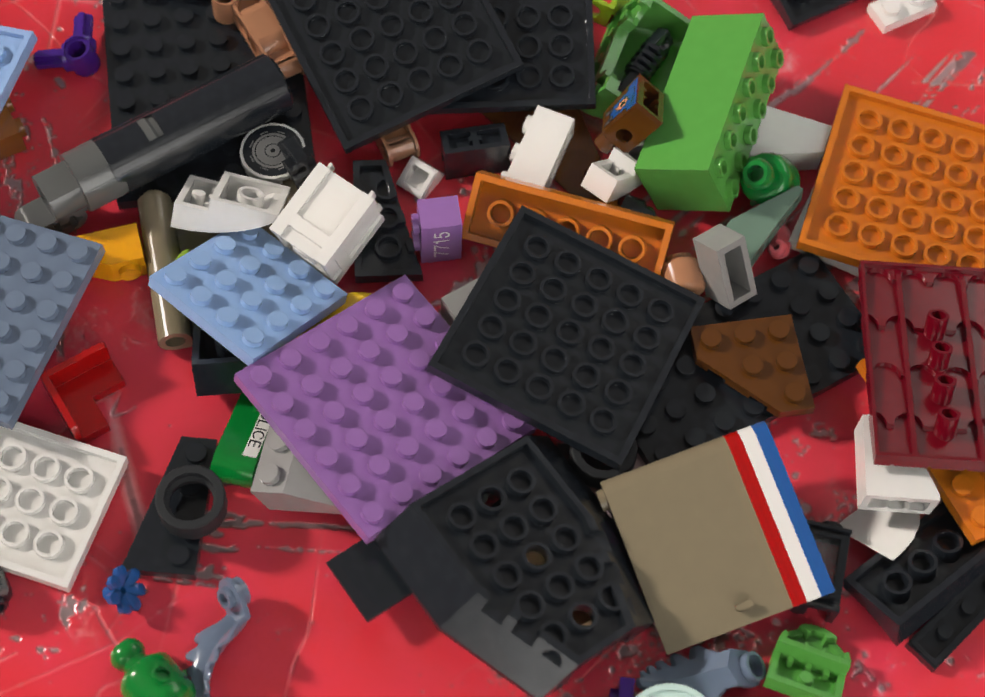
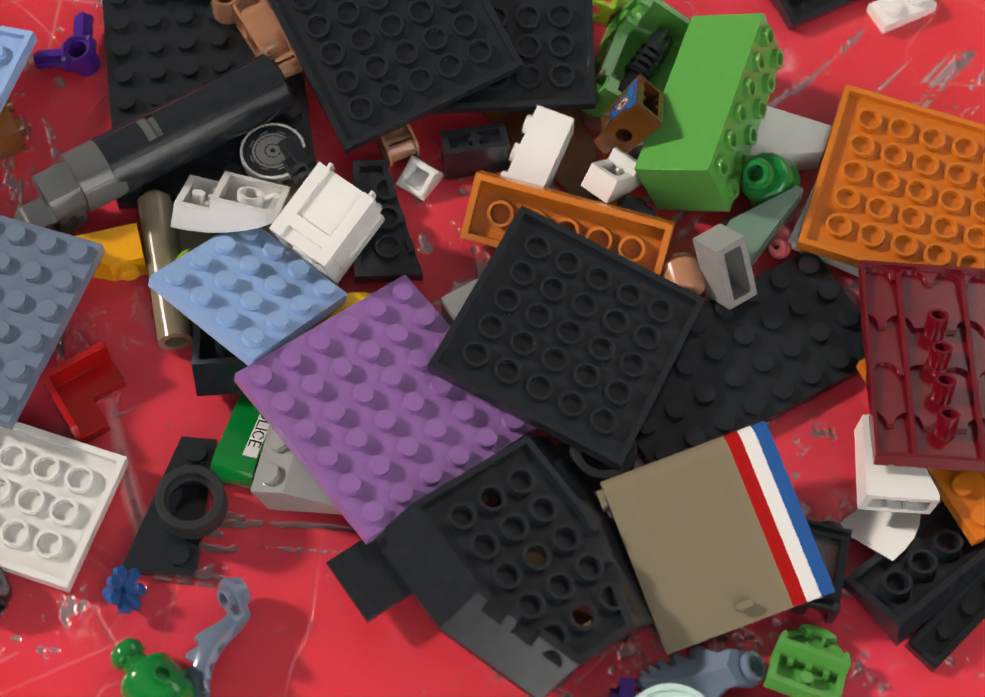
(437, 229): medium lavender brick -> none
(758, 361): reddish brown plate -> none

